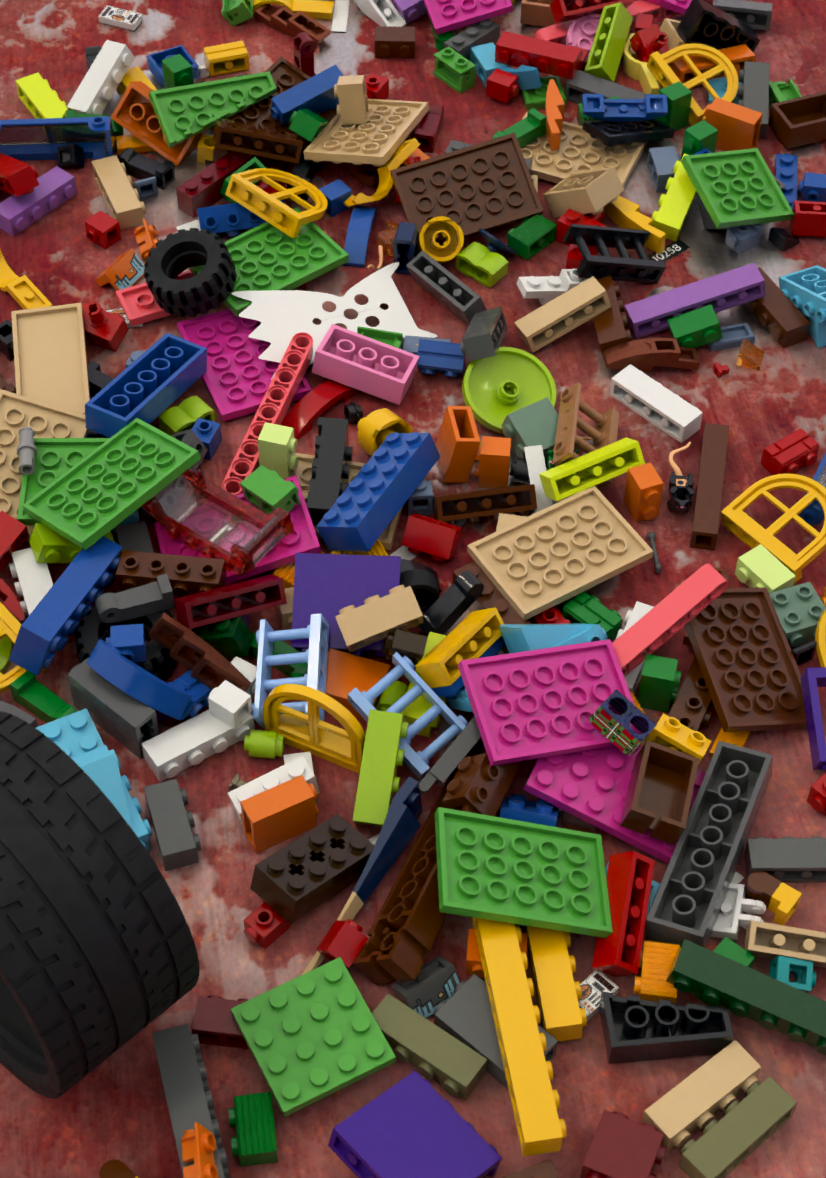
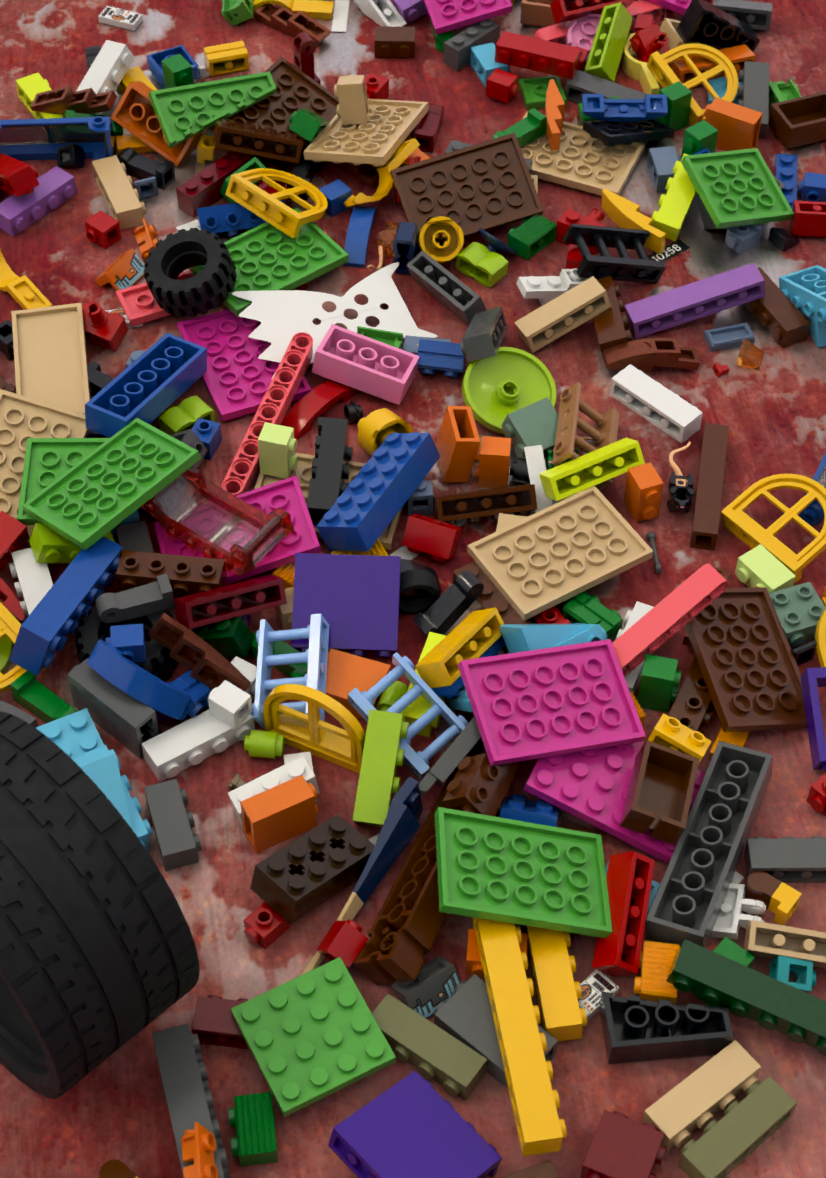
(26, 451): light grey pin -> none
(65, 98): none -> copper slope
(269, 491): bright green hinge -> none
(311, 94): blue slope -> none
(378, 617): tan brick -> none
(405, 644): dark brown brick -> none
(454, 70): bright green hinge -> none
(527, 76): dark azure slope -> none
(584, 192): tan brick -> none
(622, 735): piece -> none
(695, 327): green brick -> none
(790, 453): red brick -> none

